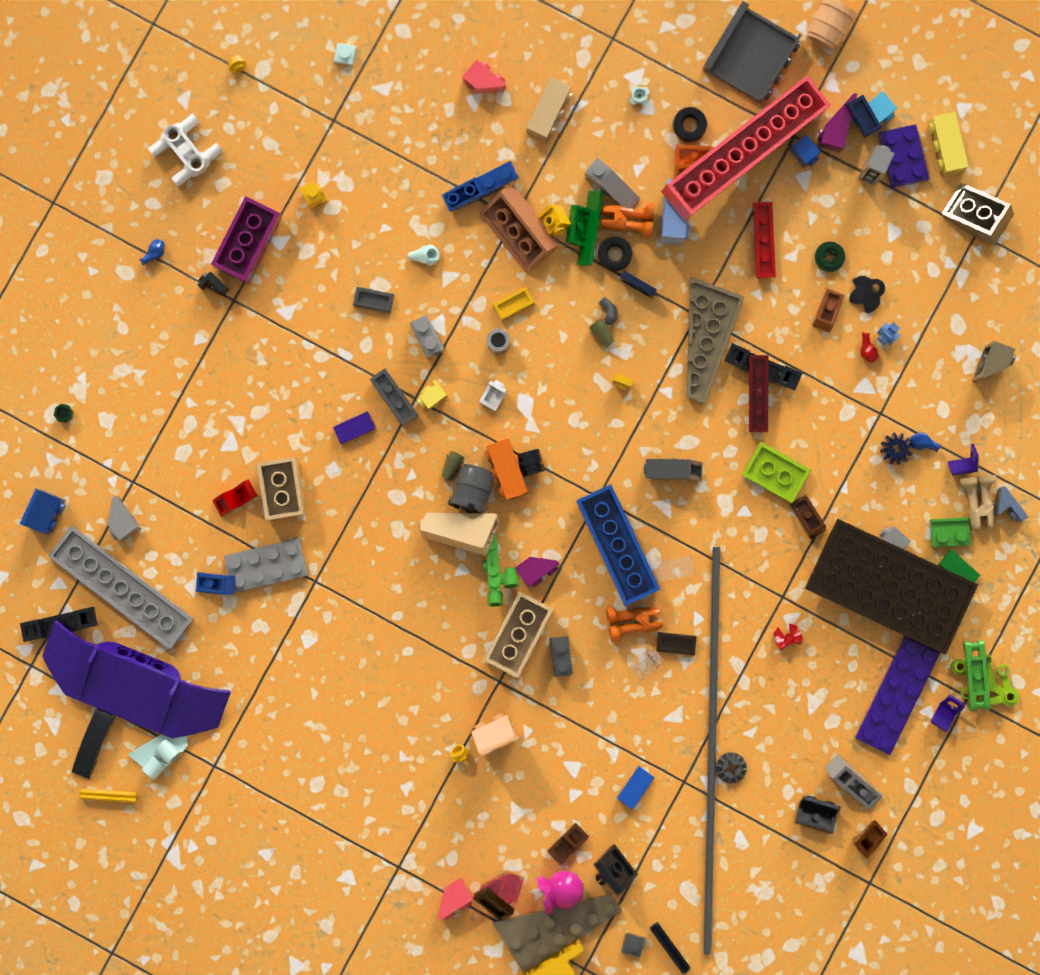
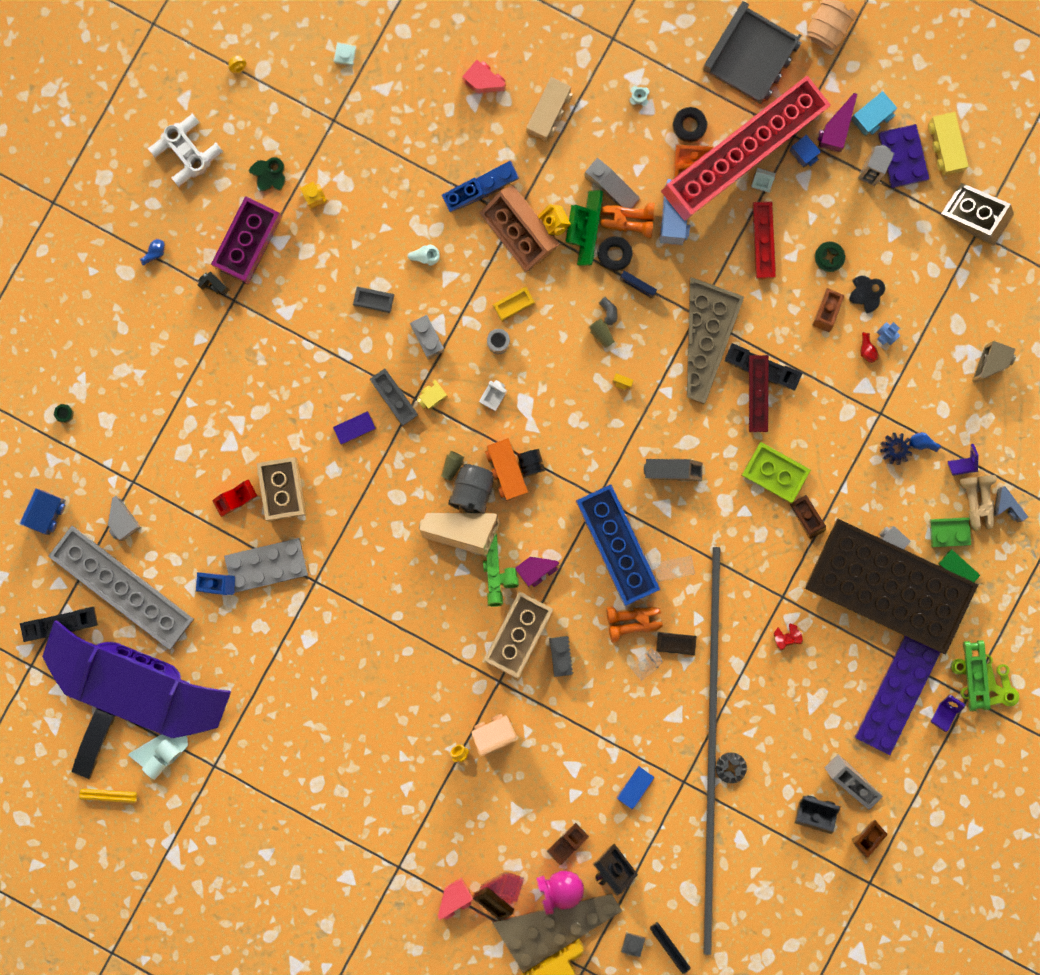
(267, 176): none -> dark green plate
(763, 180): none -> light aqua plate
(863, 116): dark blue tile -> none

